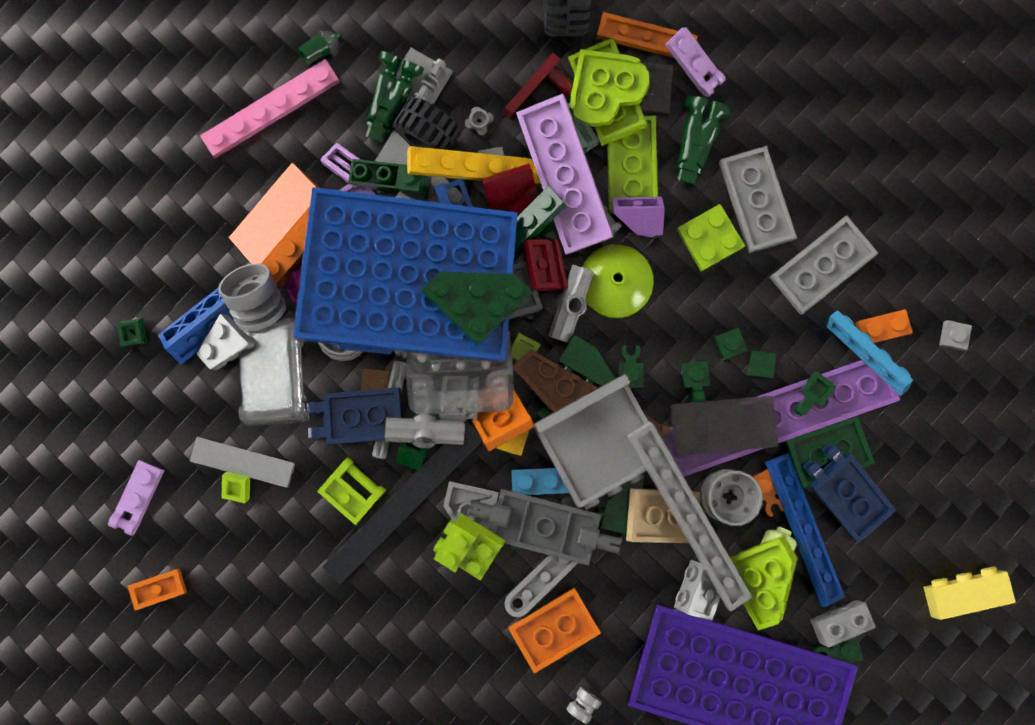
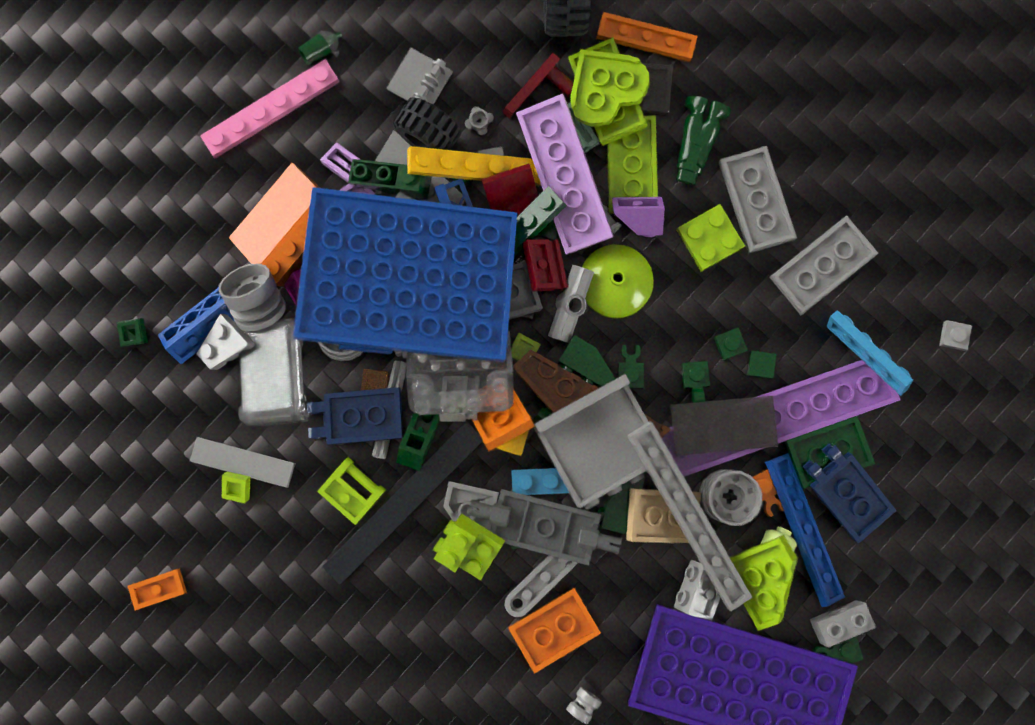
(136, 497): lavender plate -> none
(390, 94): dark green piece -> none
(424, 431): light grey piece -> none
(476, 300): dark green plate -> none
(694, 61): lavender plate -> none
(816, 391): dark green plate -> none
(886, 326): orange plate -> none
(969, 593): light yellow brick -> none

